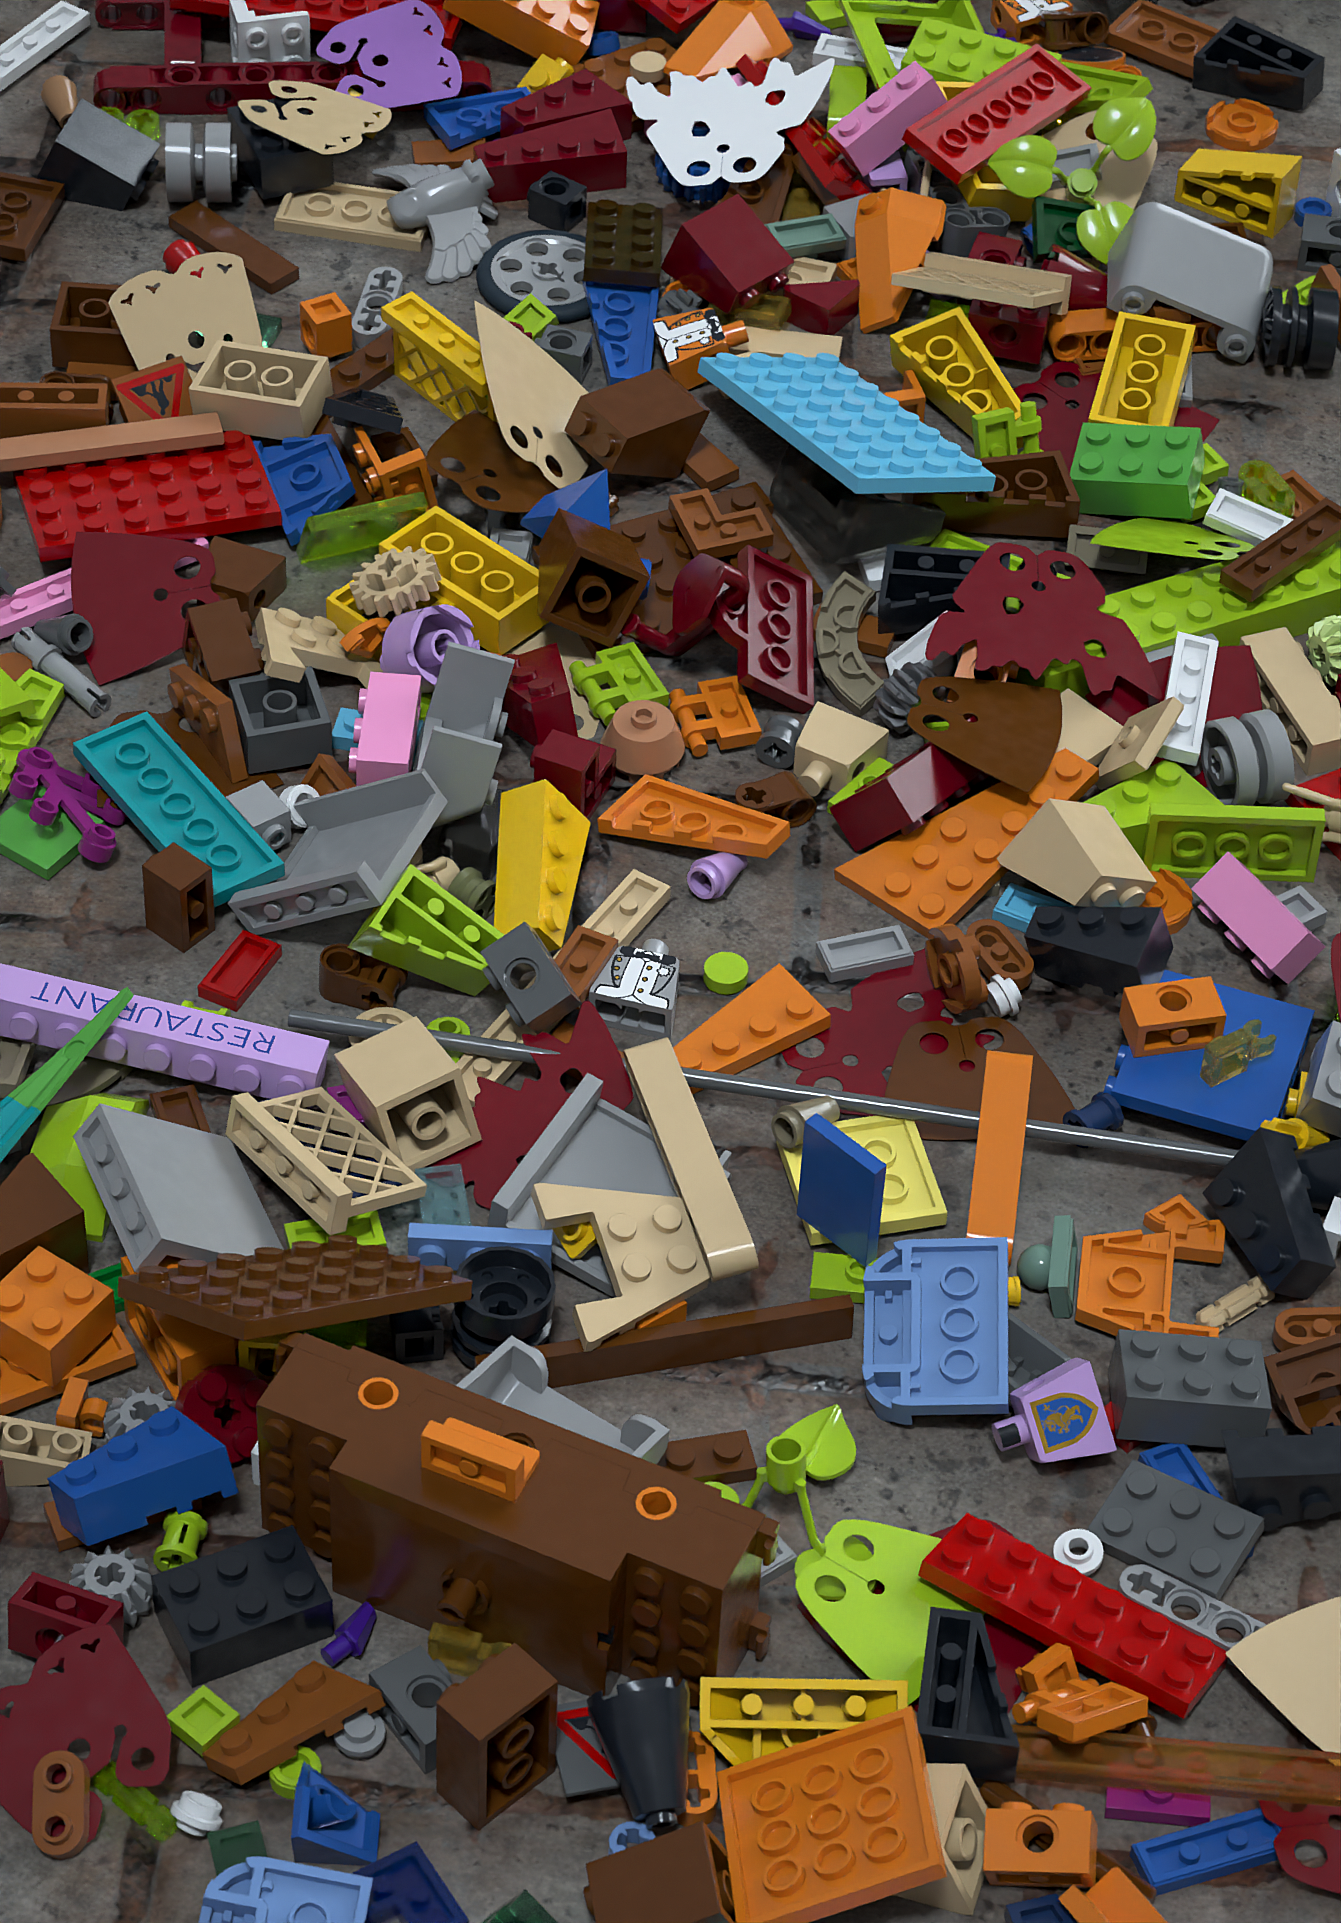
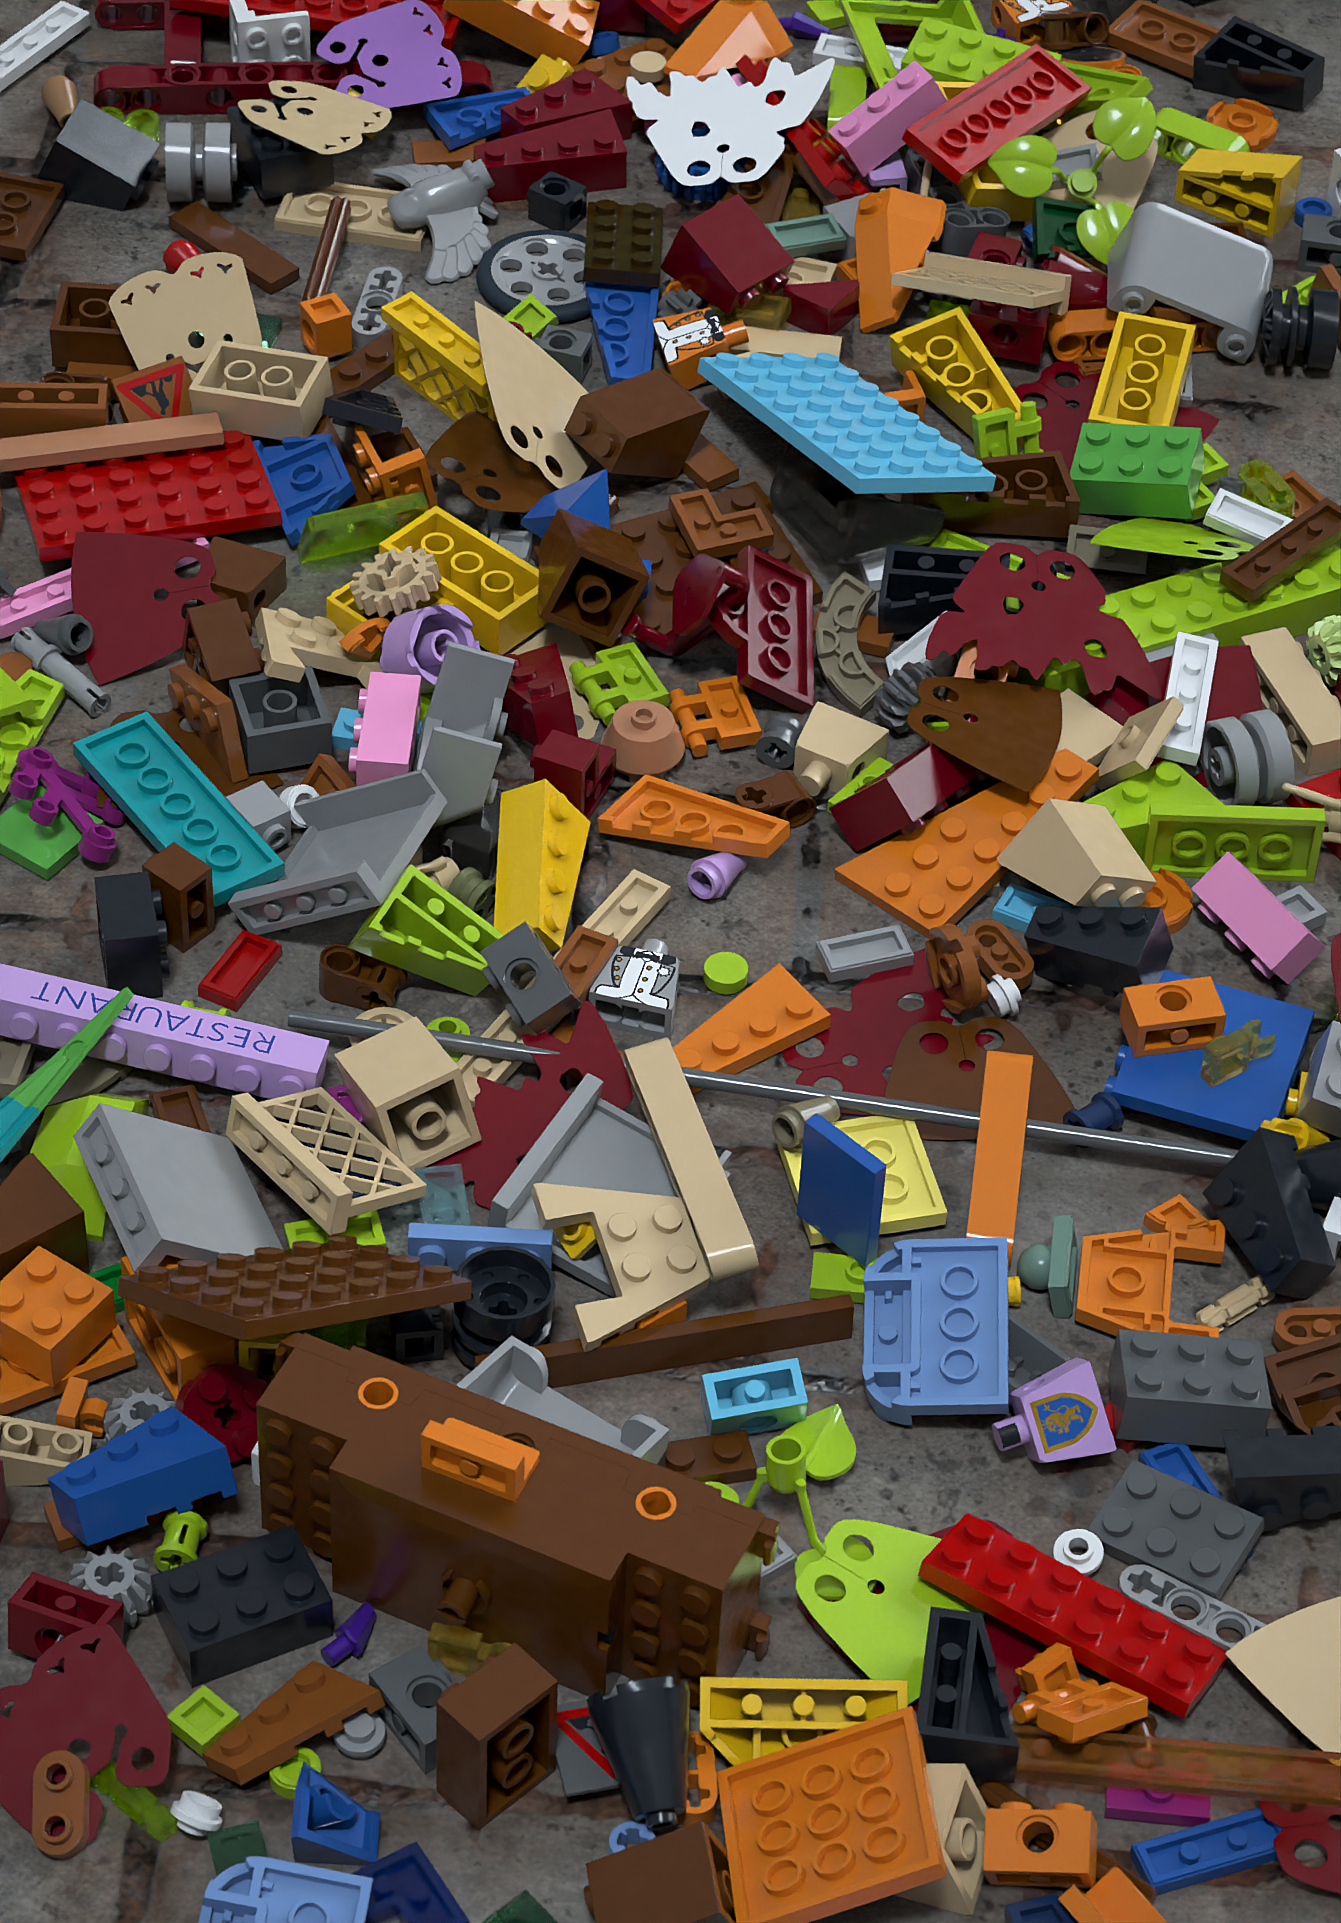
(131, 934): none -> black brick
(328, 248): none -> reddish brown axle
(754, 1398): none -> medium azure brick
(1181, 135): none -> lime beam

